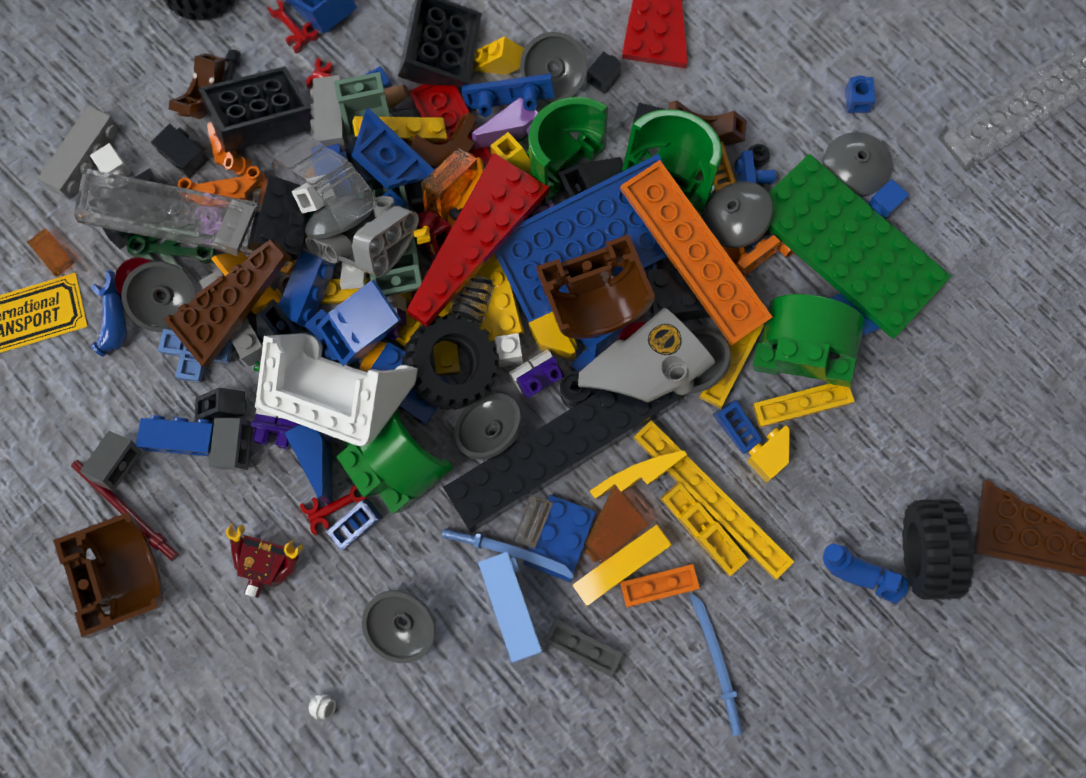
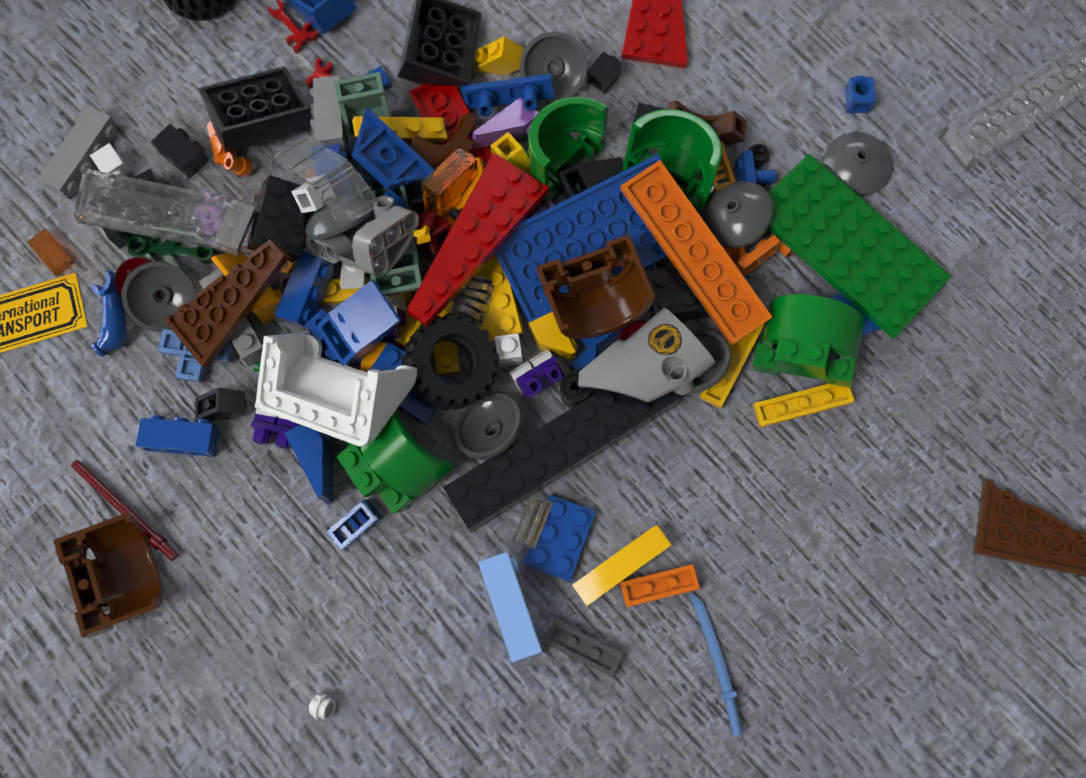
(111, 461): dark grey brick -> none
(207, 71): reddish brown arch -> none
(230, 444): dark grey brick -> none
(233, 59): black bar -> none
(233, 187): orange plate -> none
(261, 560): dark red torso -> none
(273, 321): black slope -> none
(317, 514): red bar -> none
(390, 634): dark grey dish -> none
(396, 95): medium nougat cone -> none
(480, 541): medium blue sword -> none
(614, 527): clear orange slope -> none
(647, 470): yellow slope -> none
(704, 529): yellow slope -> none
(717, 503): yellow plate -> none
(731, 431): blue slope -> none
(772, 456): yellow slope -> none
(864, 574): blue piece -> none
(888, 199): blue brick -> none
(937, 549): black tyre -> none

